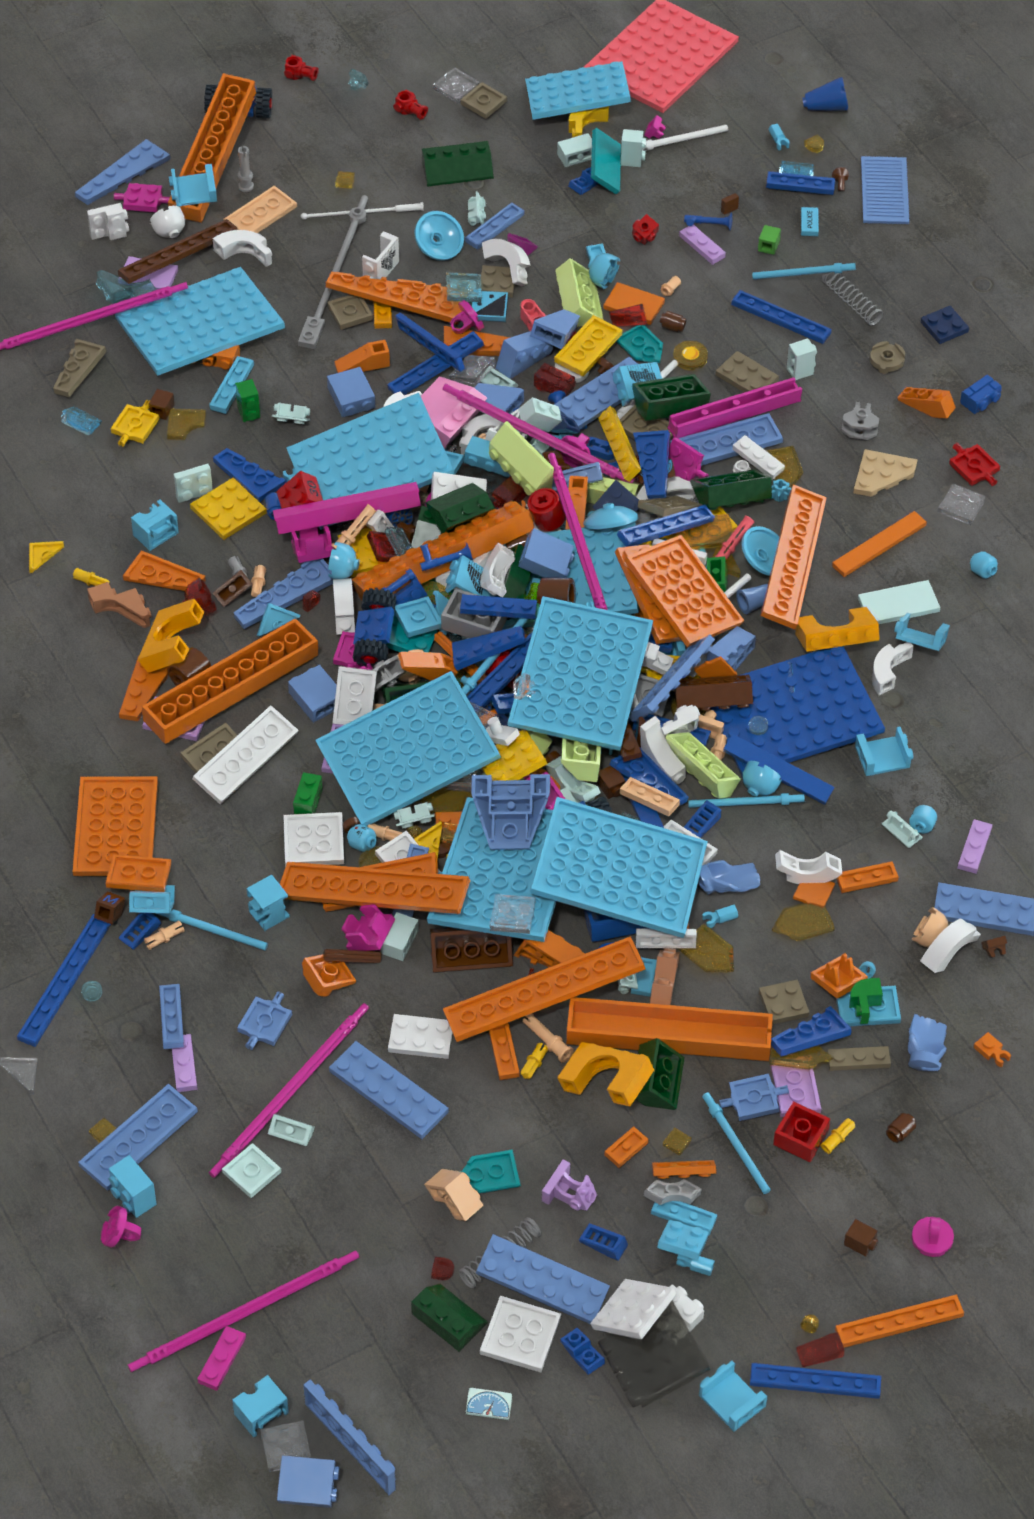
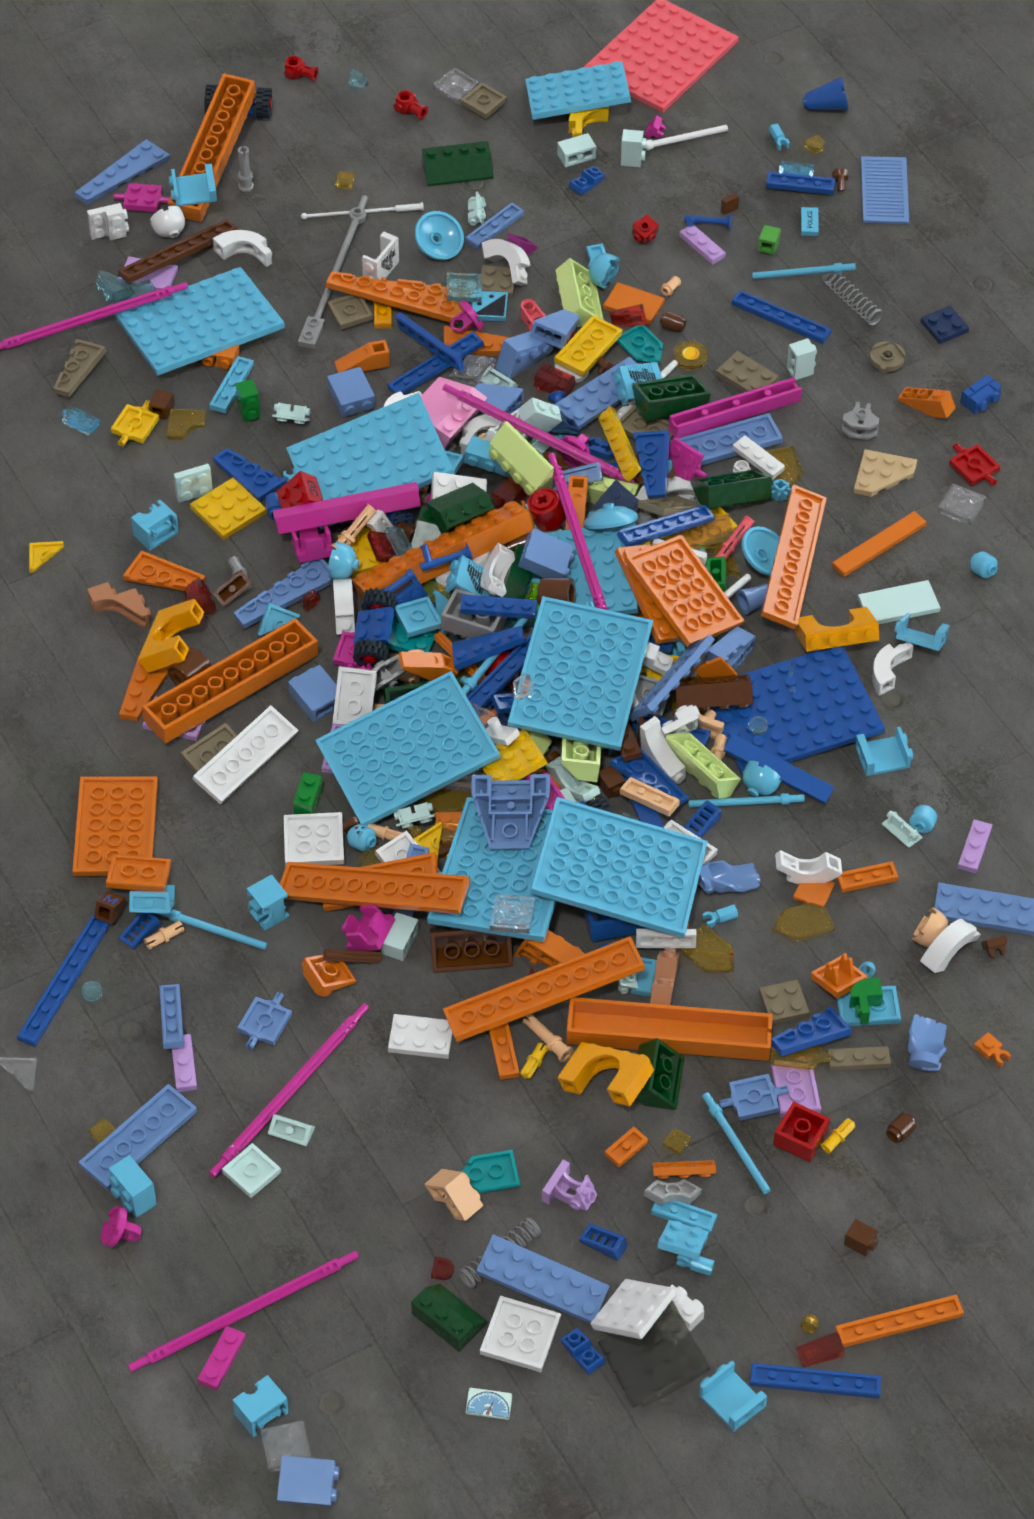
(87, 577): yellow axle -> none
(258, 580): light nougat axle -> none
(262, 210): light nougat tile -> none
(353, 1440): medium blue plate -> none
(389, 1090): medium blue plate -> none
(606, 161): teal tile -> none
(932, 1236): dark pink tile -> none

